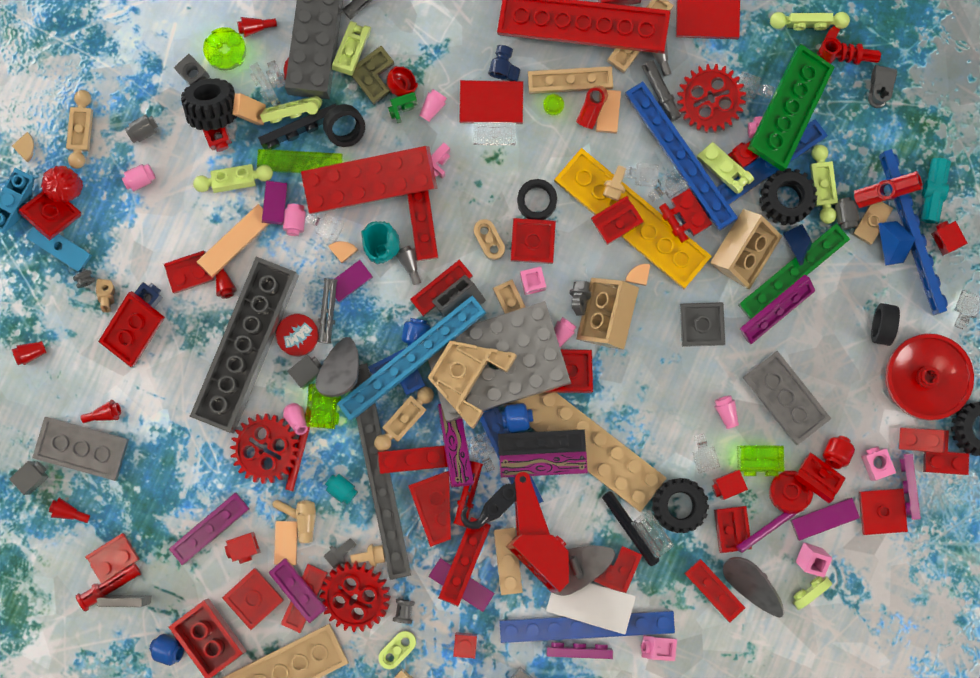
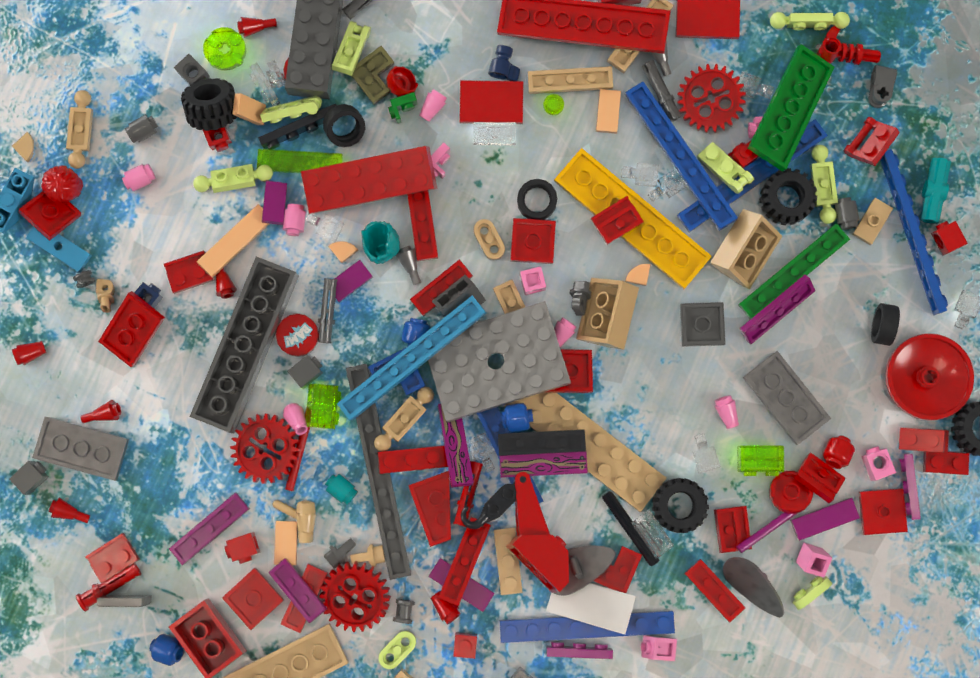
(339, 369): flat silver shield -> none
(445, 610): none -> red cone
(459, 370): tan wing -> none
(591, 108): red piece -> none
(613, 187): tan piece -> none
(690, 212): red plate -> none
(729, 485): red brick -> none
(798, 242): dark blue tile -> none
(875, 145): none -> red plate
(895, 242): blue slope -> none
(900, 185): red piece -> none

